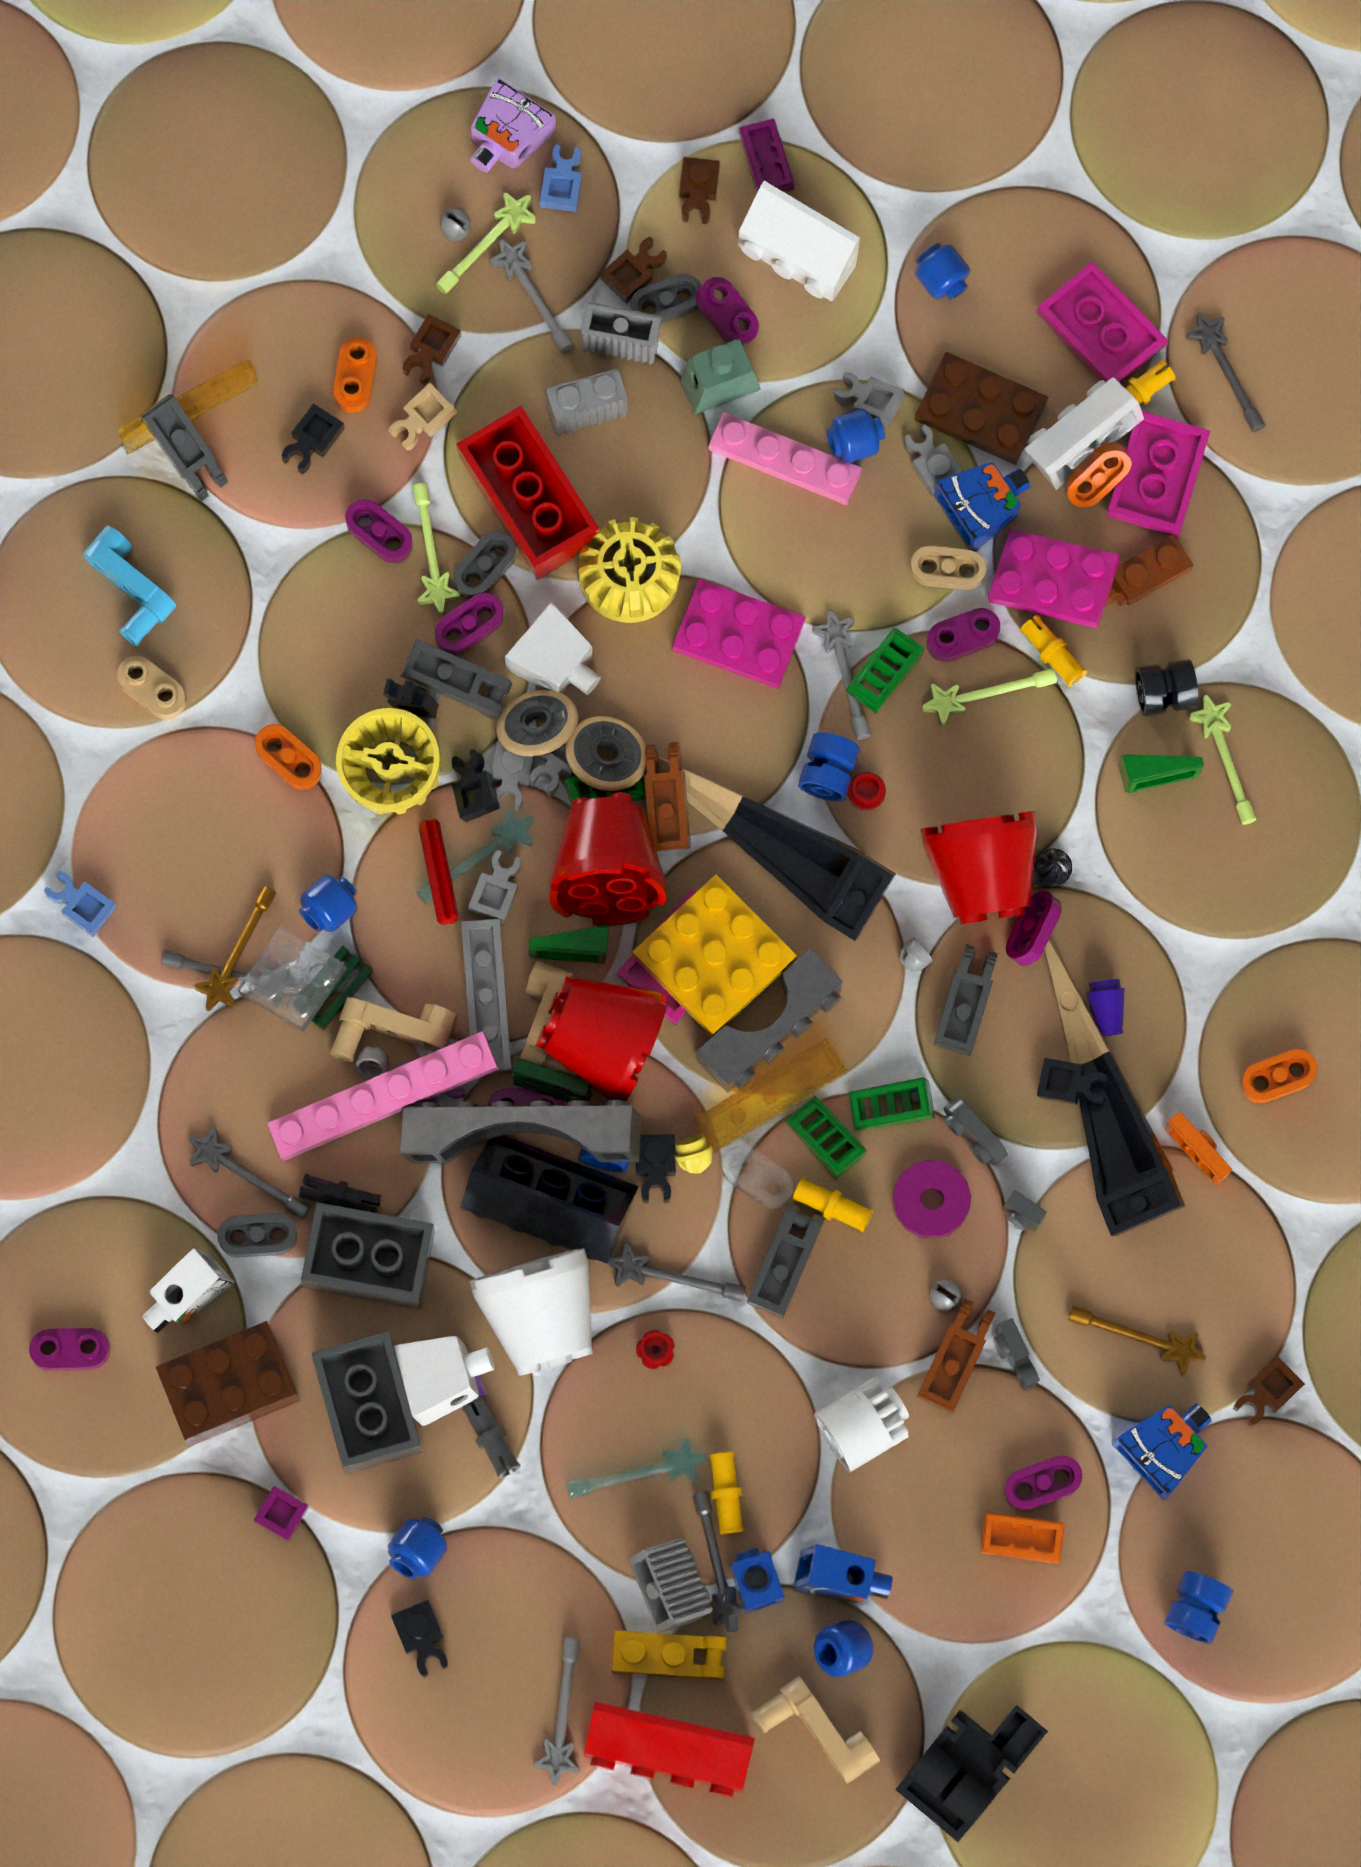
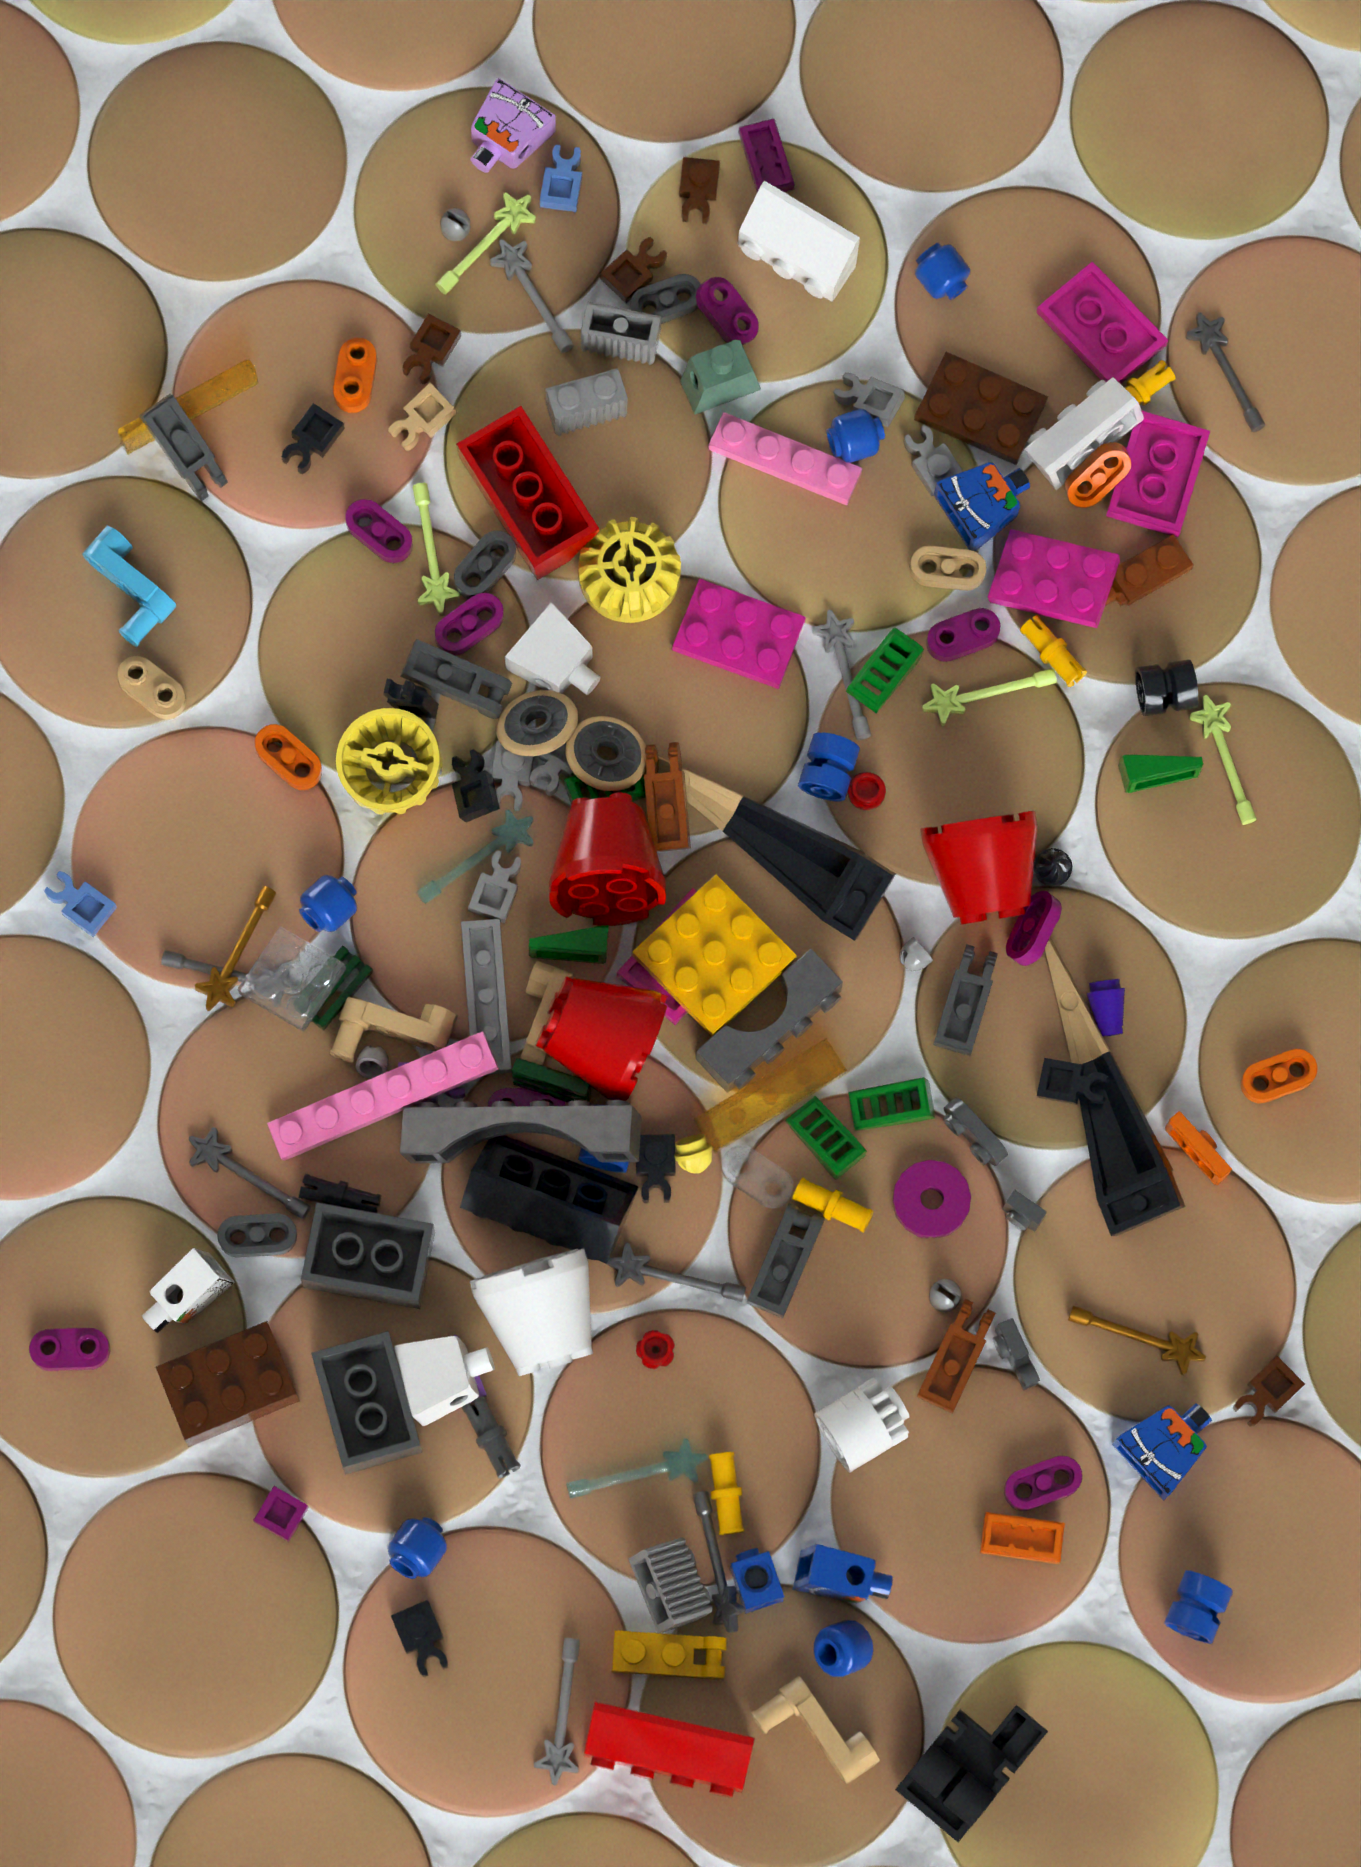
(438, 872): red axle -> none

